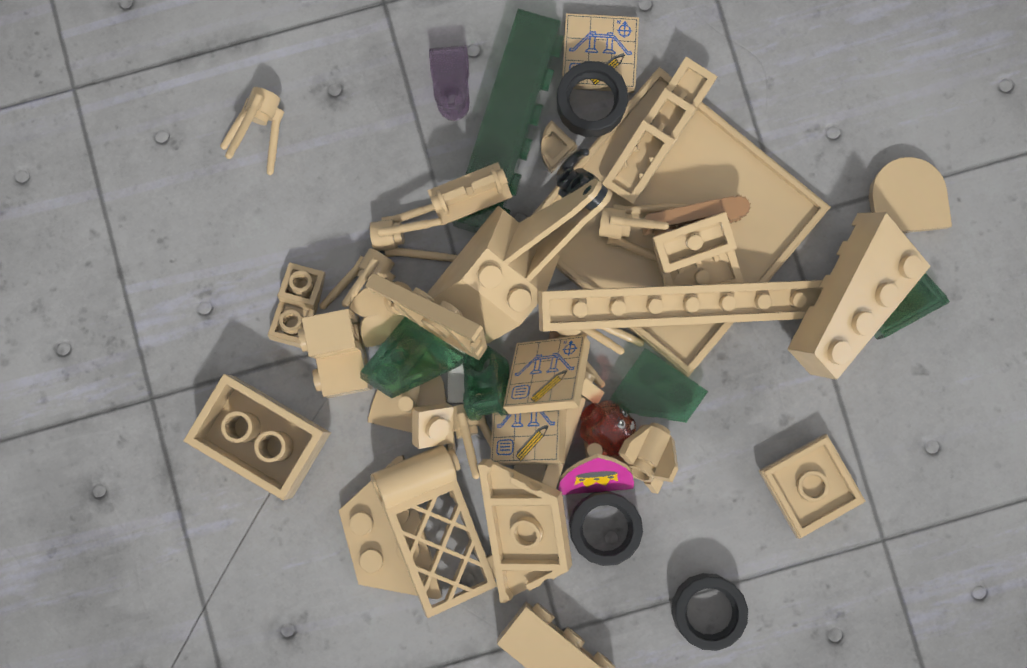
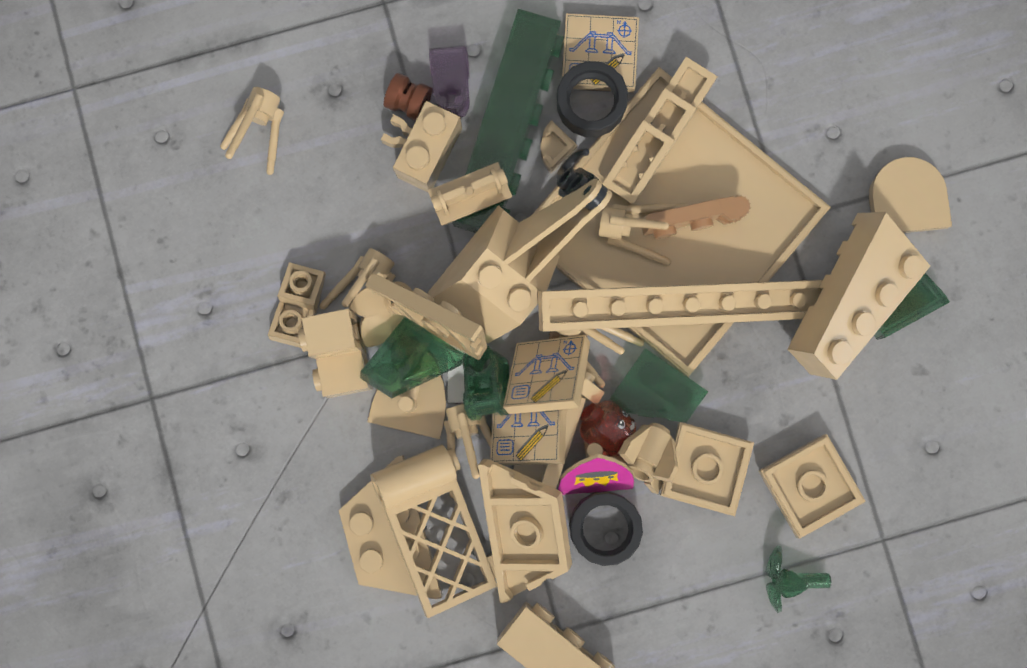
(257, 437): tan brick -> none
(390, 231): tan plant -> none
(406, 96): none -> copper wheel
(426, 146): none -> tan brick
(432, 425): tan plate -> none
(698, 253): tan slope -> none
(709, 469): none -> tan plate
(729, 634): black tyre -> none
(788, 582): none -> clear green plant

